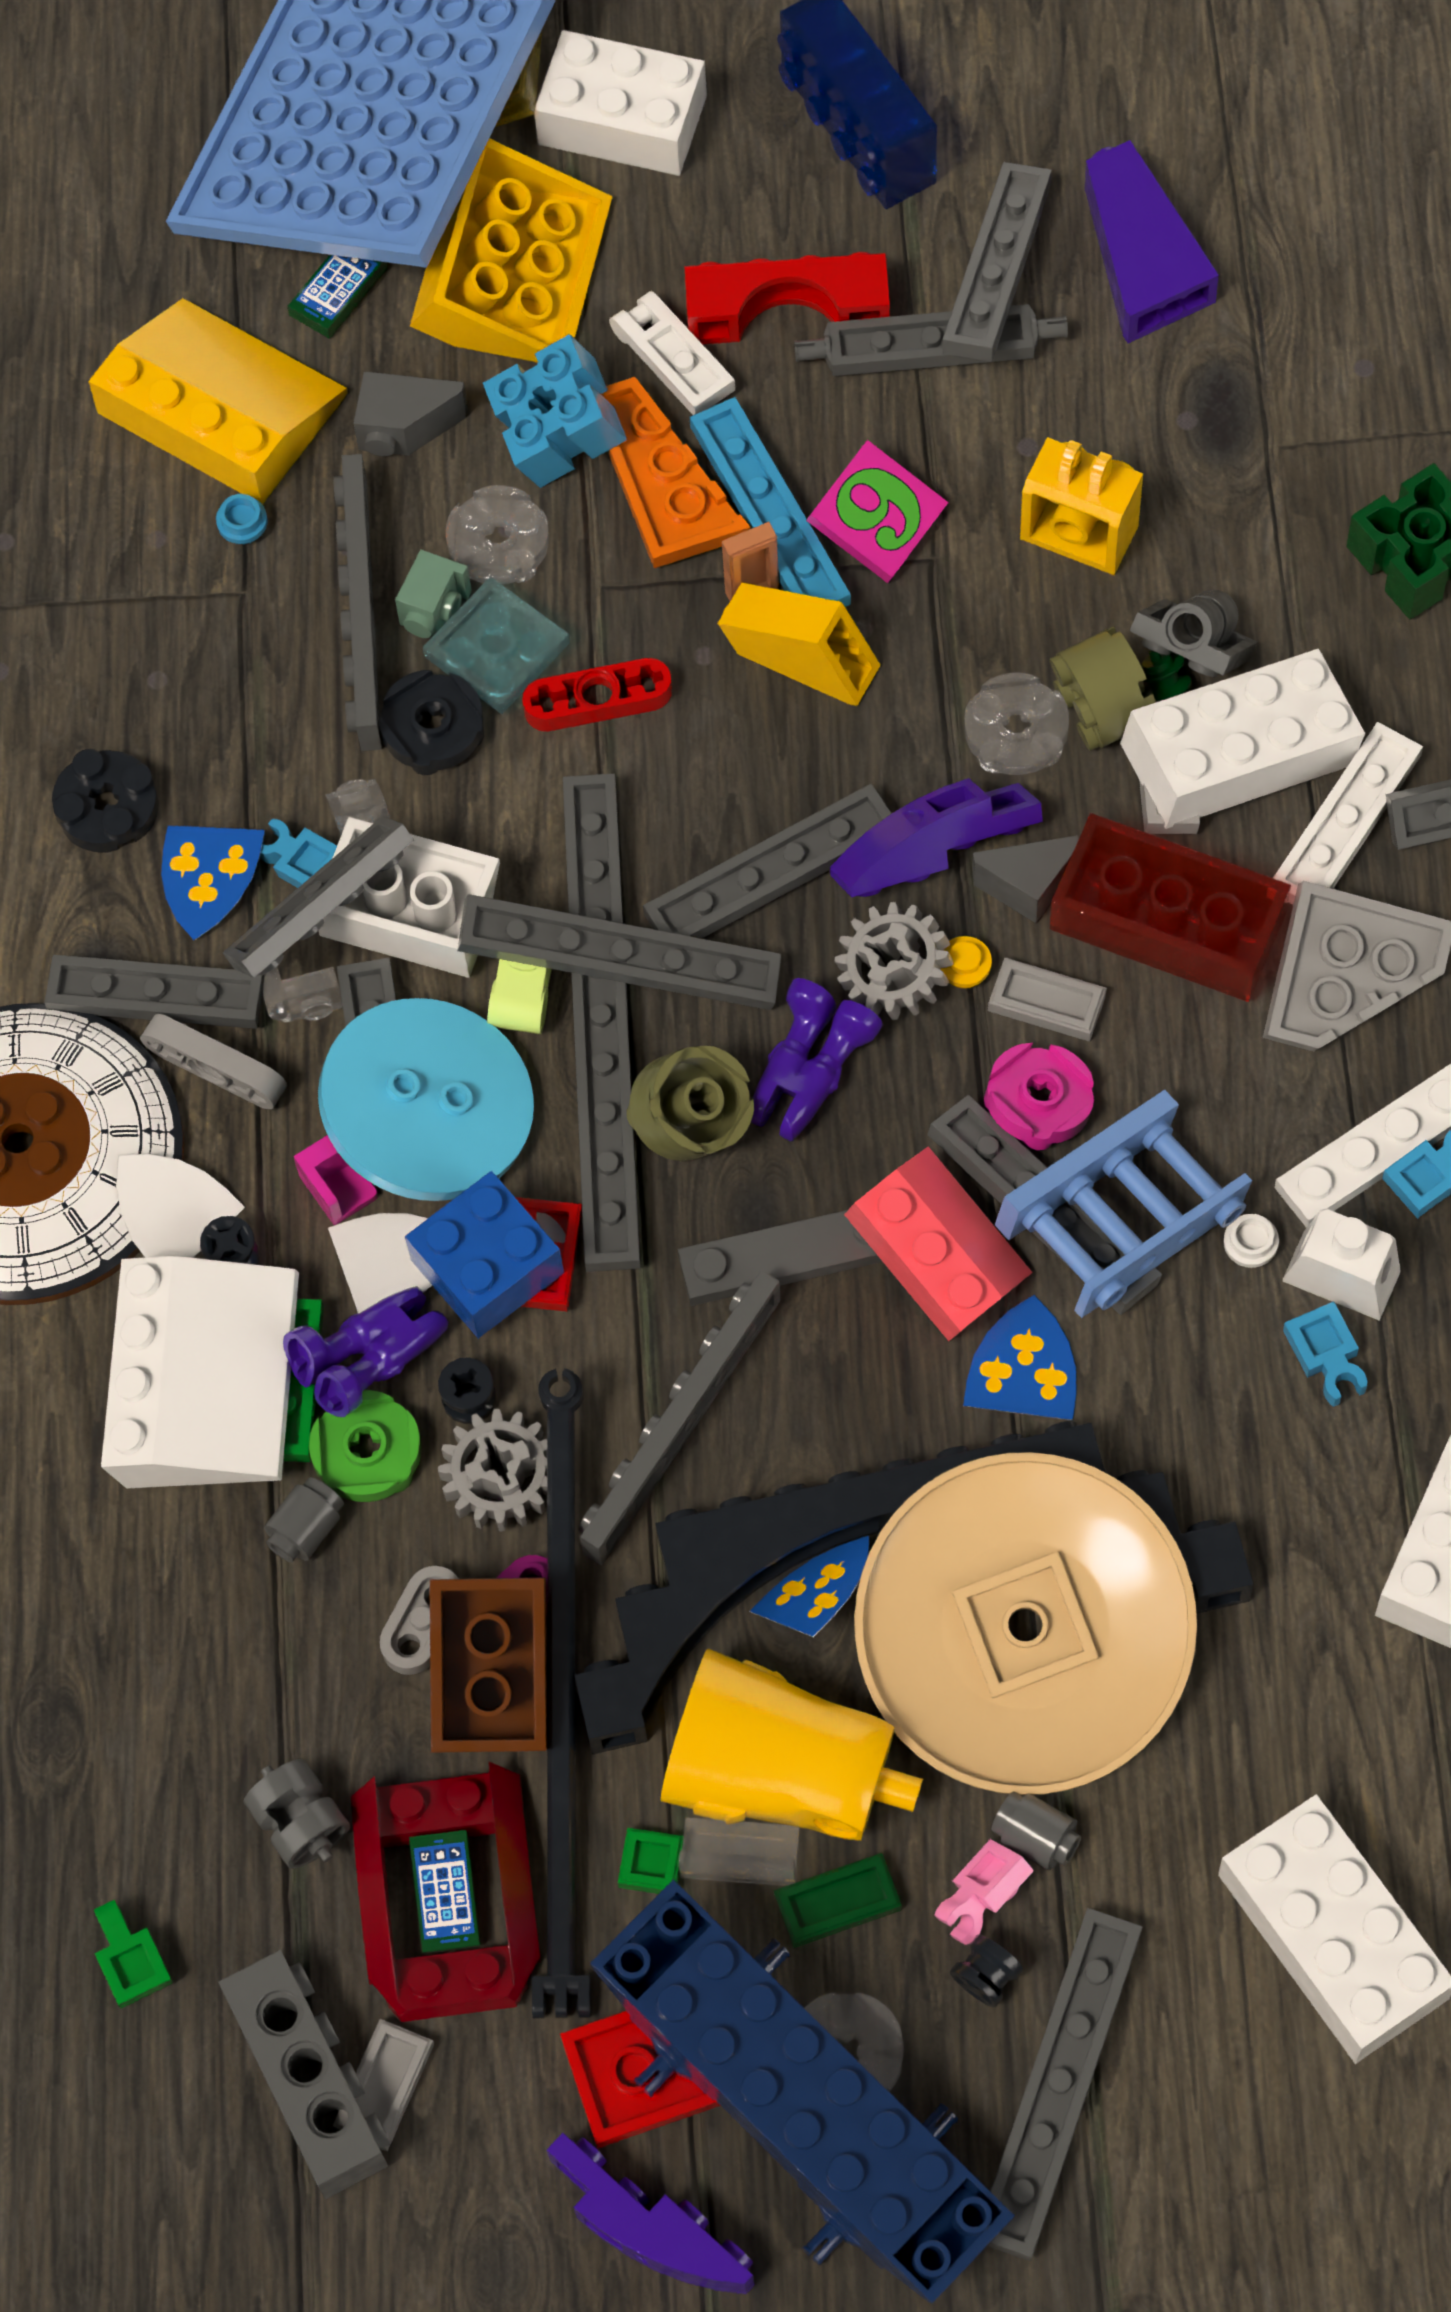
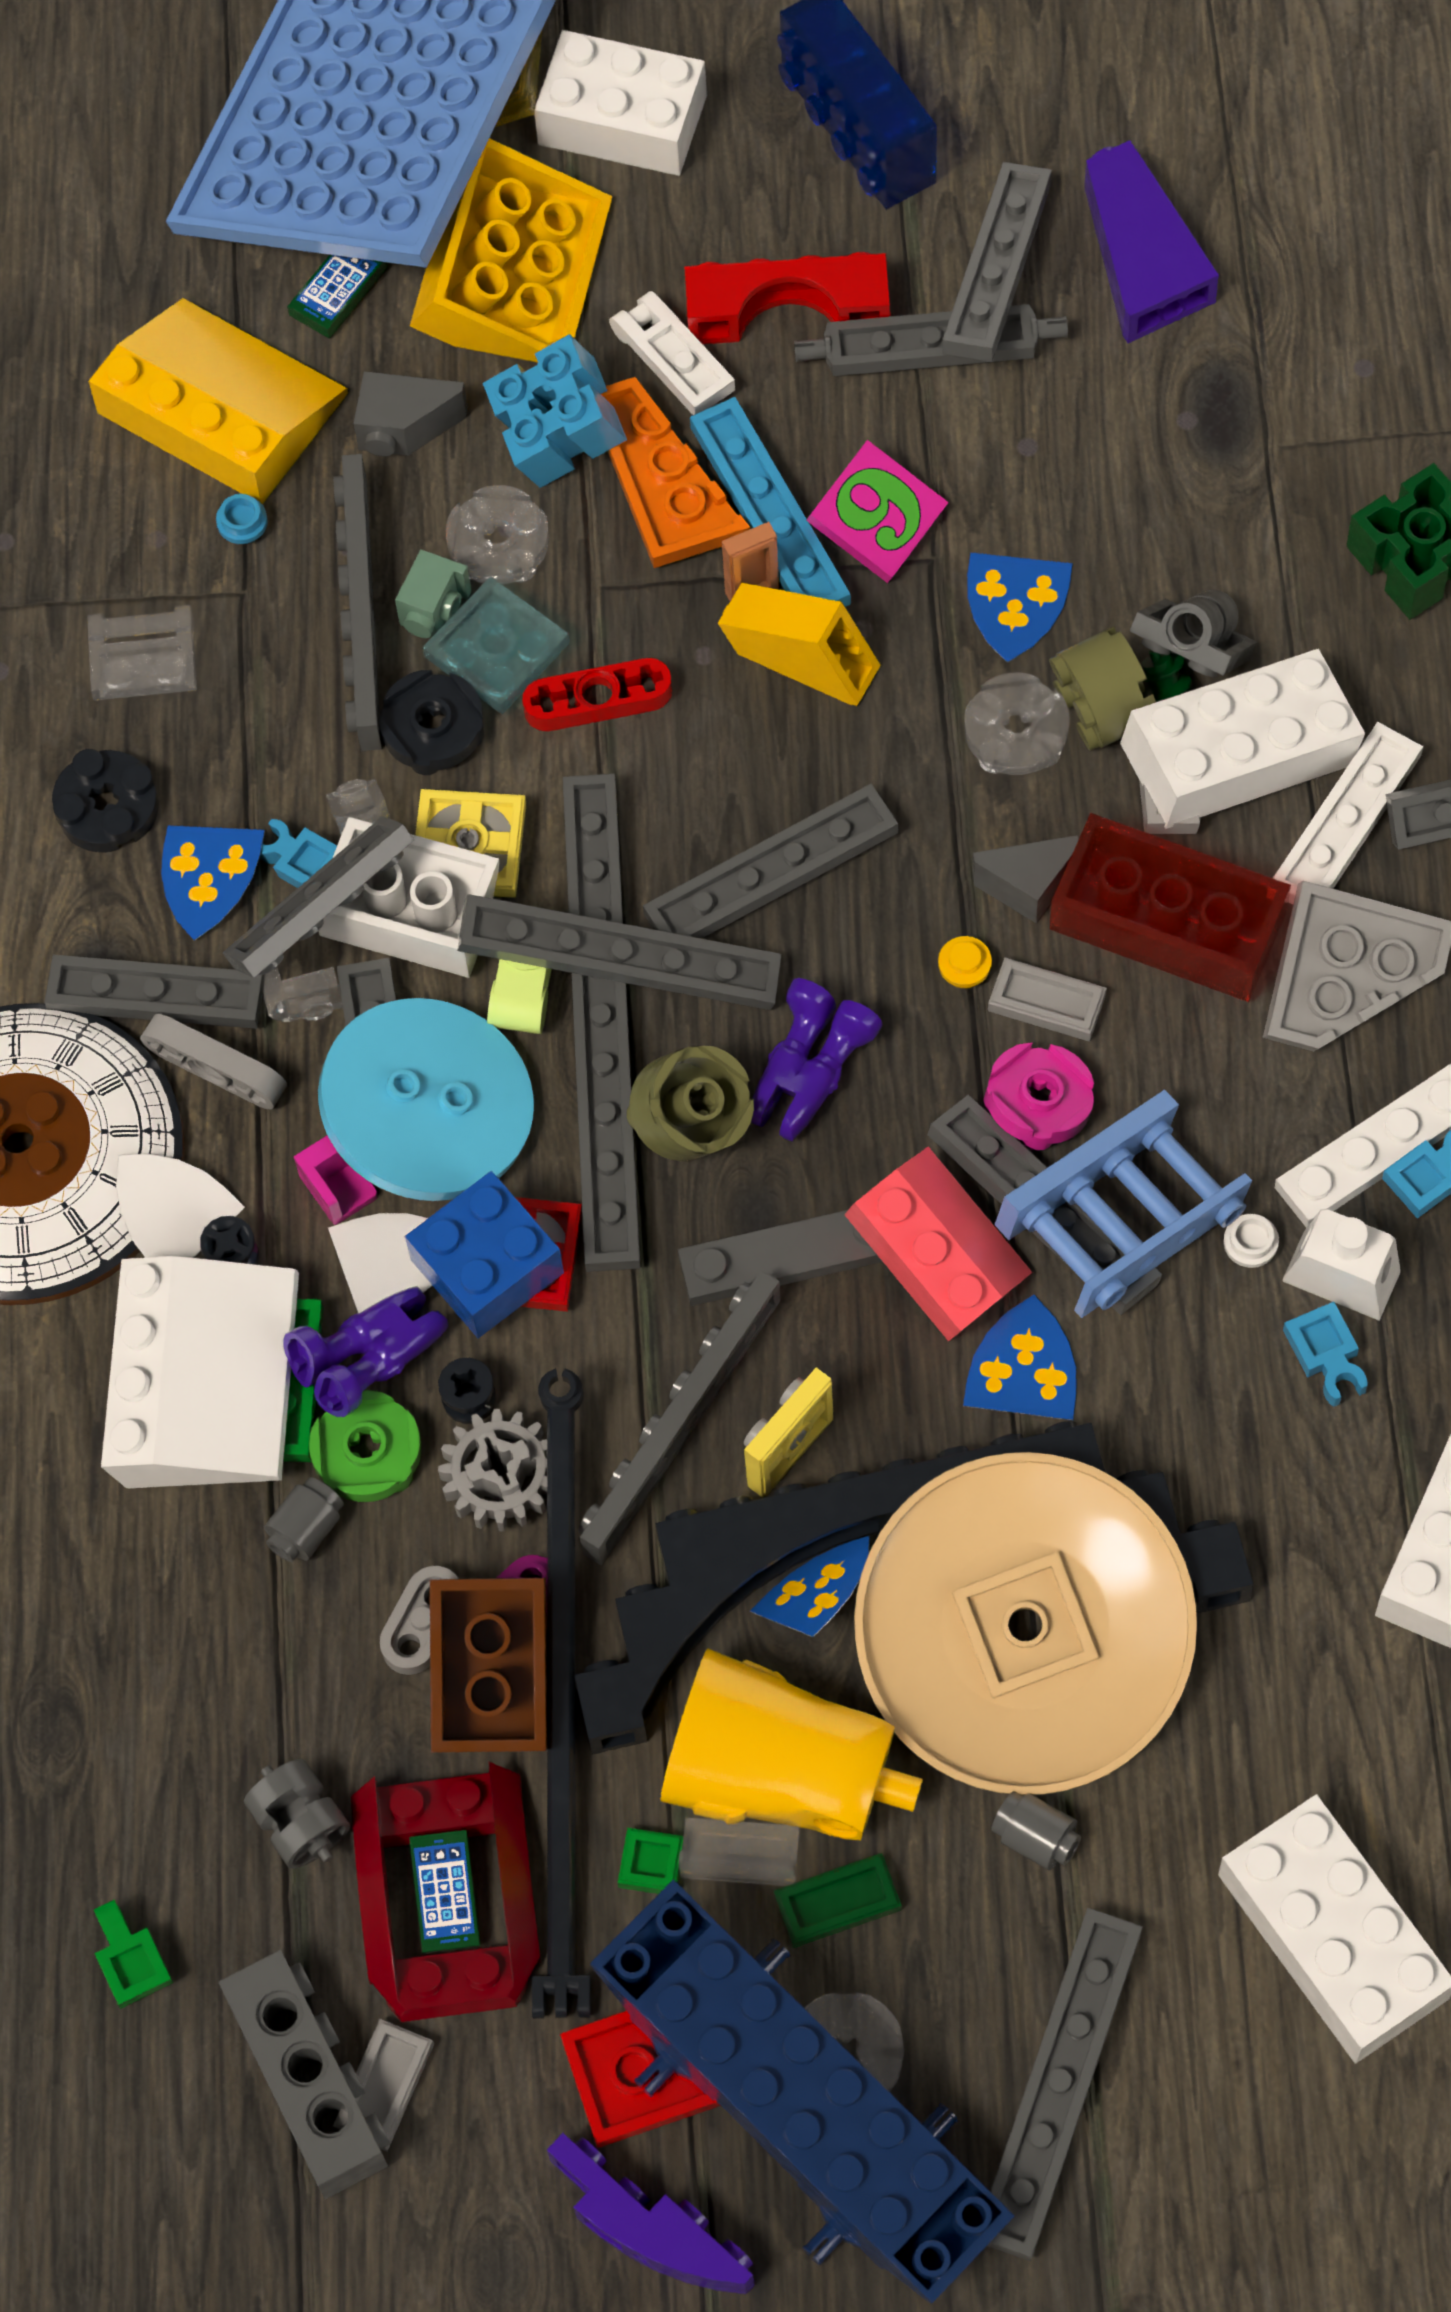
(142, 665): none -> clear plate
(478, 823): none -> light yellow piece
(782, 1440): none -> light yellow piece
(887, 939): light grey gear -> none
(917, 836): dark purple slope -> none
(983, 1883): bright pink plate -> none
(986, 1971): black wheel -> none
(1015, 599): none -> blue sticker
(1081, 505): yellow hinge -> none

